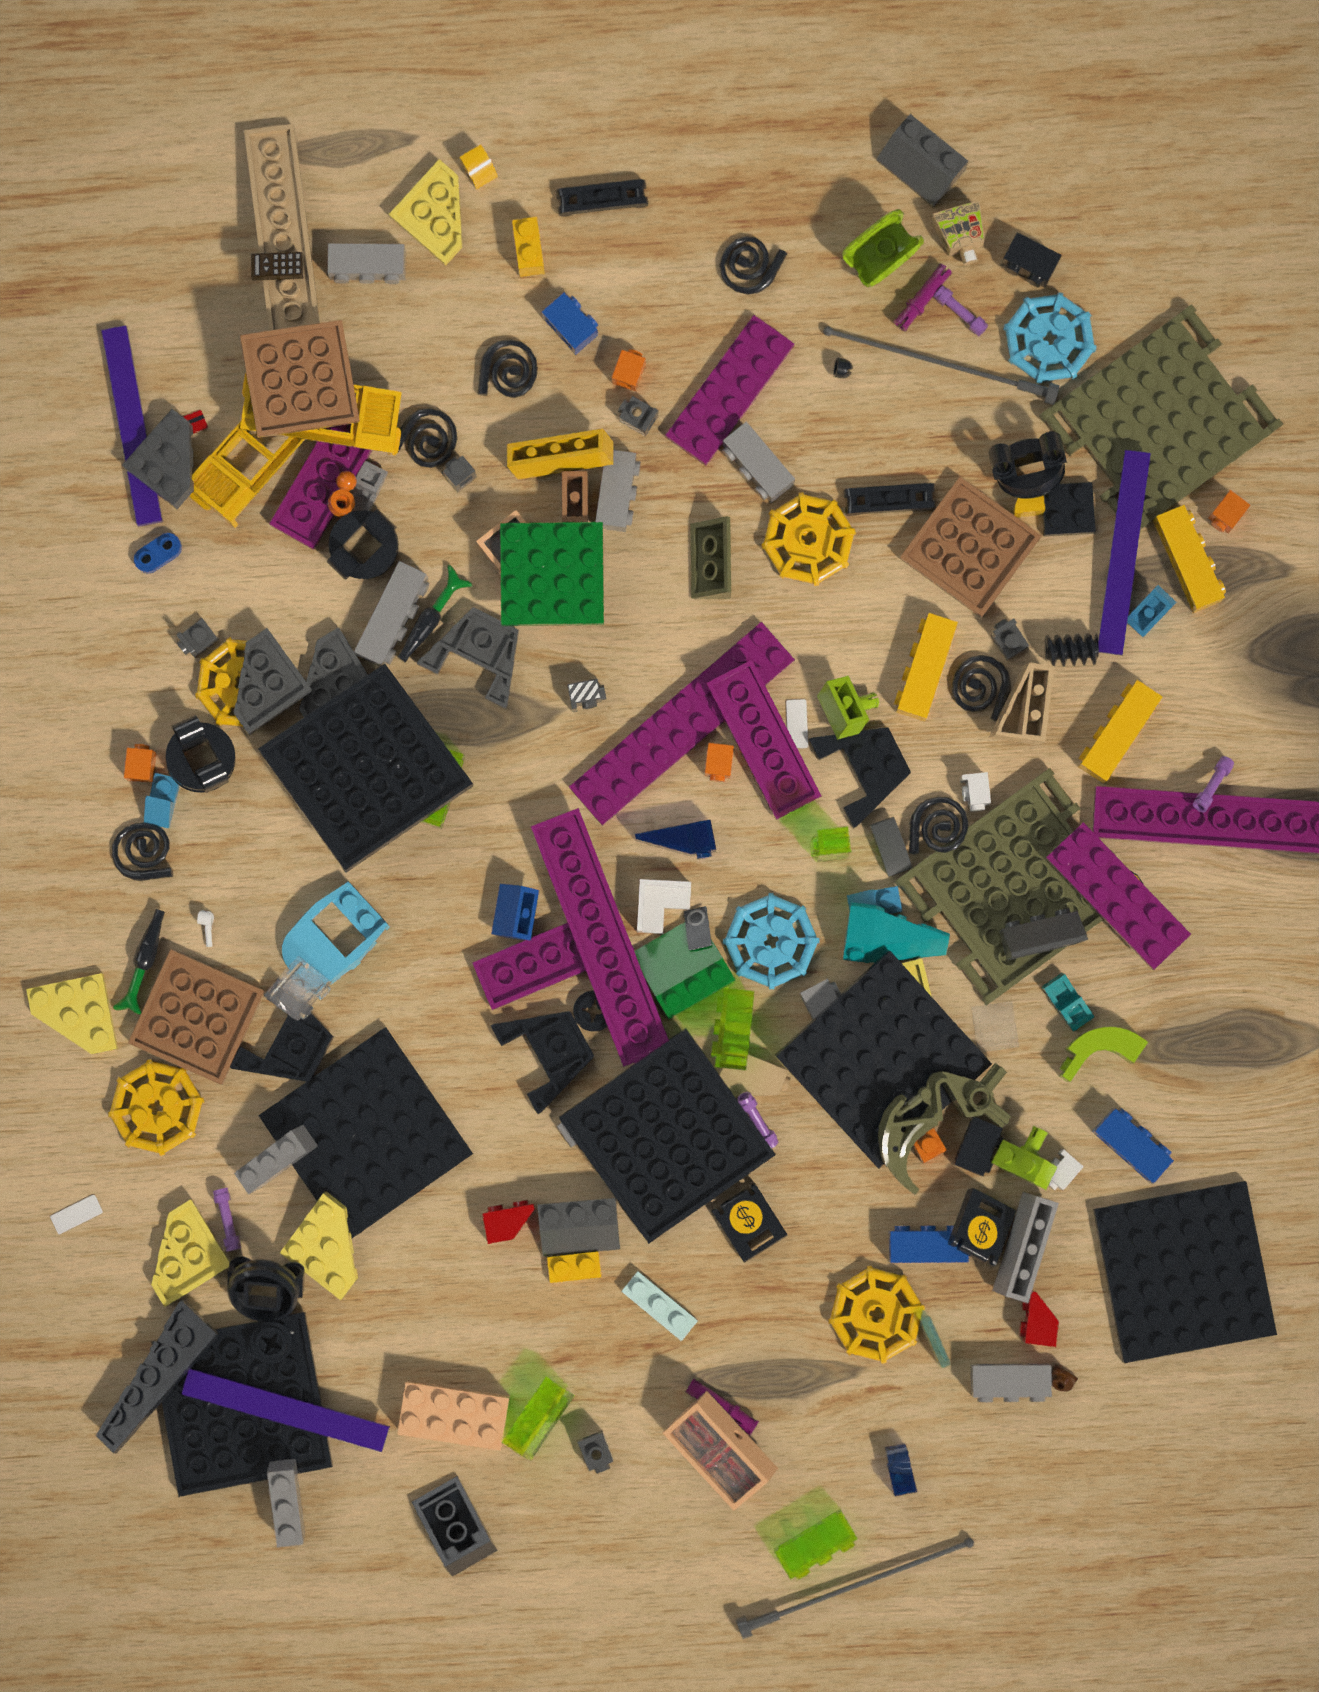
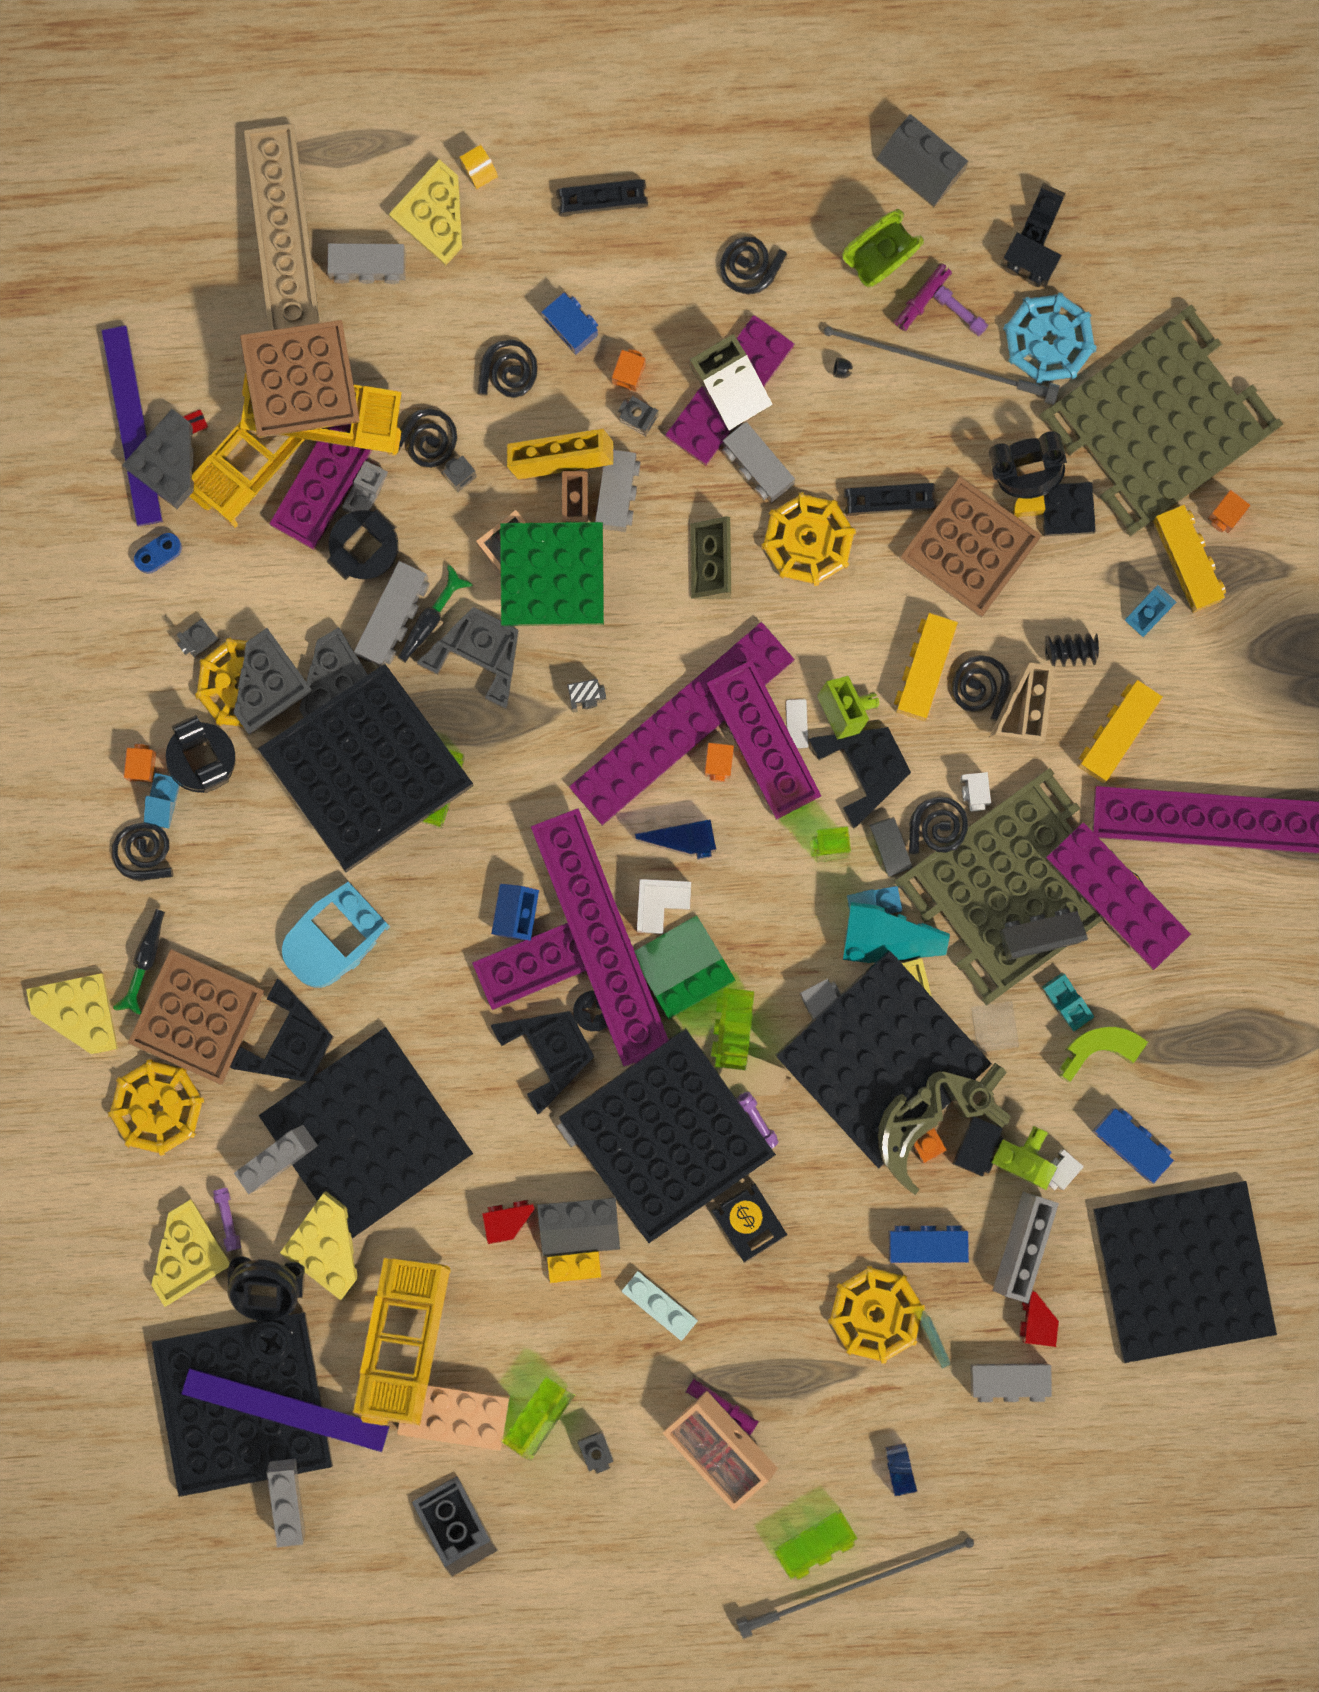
(76, 1214): white sticker -> none
(170, 1358): black wing -> none
(206, 918): white hand -> none
(276, 266): dark brown tile -> none
(299, 989): clear slope -> none
(346, 482): orange plate -> none
(393, 1395): none -> yellow piece
(528, 246): yellow brick -> none
(697, 928): sticker -> none
(730, 382): none -> slope
(784, 947): medium azure plate -> none
(960, 230): torso -> none
(981, 1231): black container -> none
(1009, 638): dark grey bracket -> none
(1043, 213): none -> black slope
(1062, 1379): reddish brown plate -> none
(1124, 552): dark purple tile -> none
(1205, 798): medium lavender bar -> none

